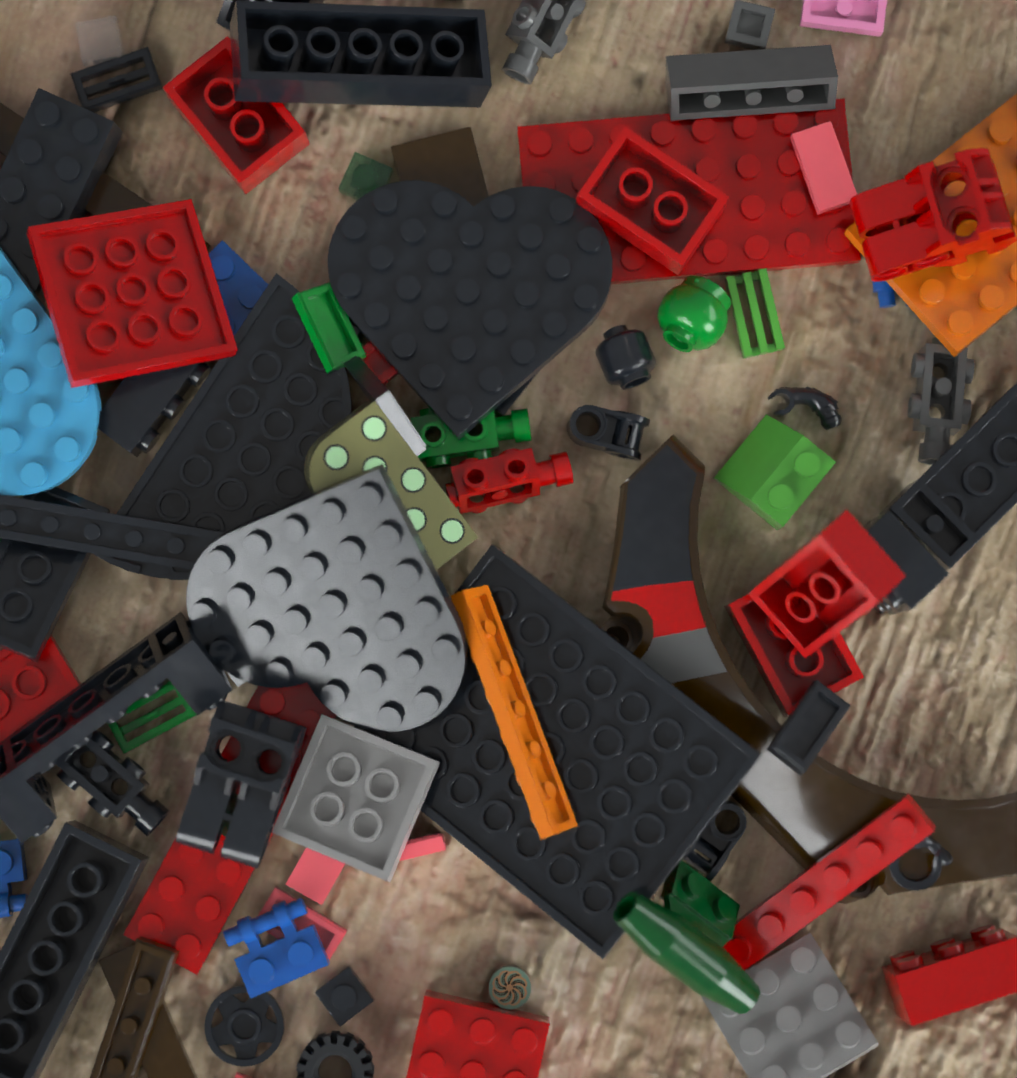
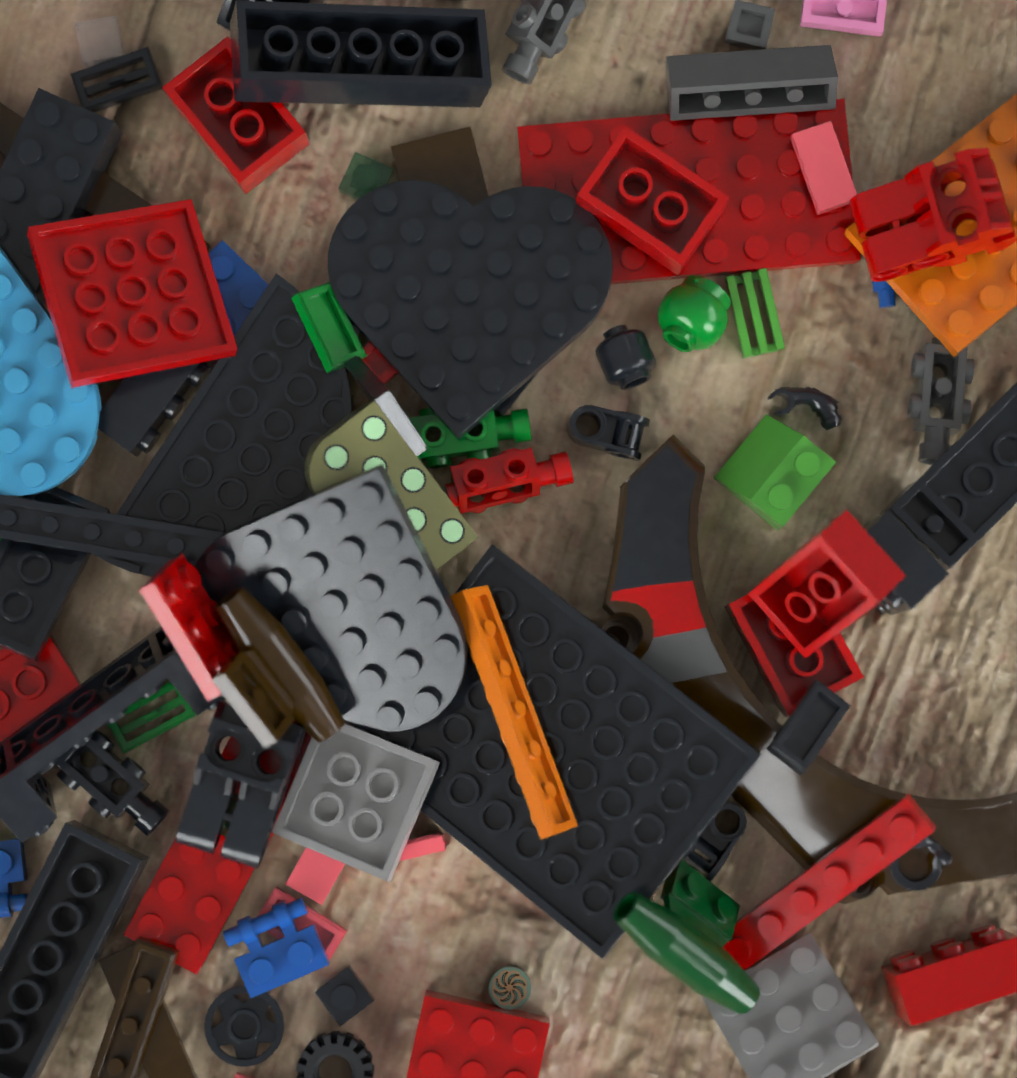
(190, 621): none -> red plate
(271, 676): none -> dark brown plate

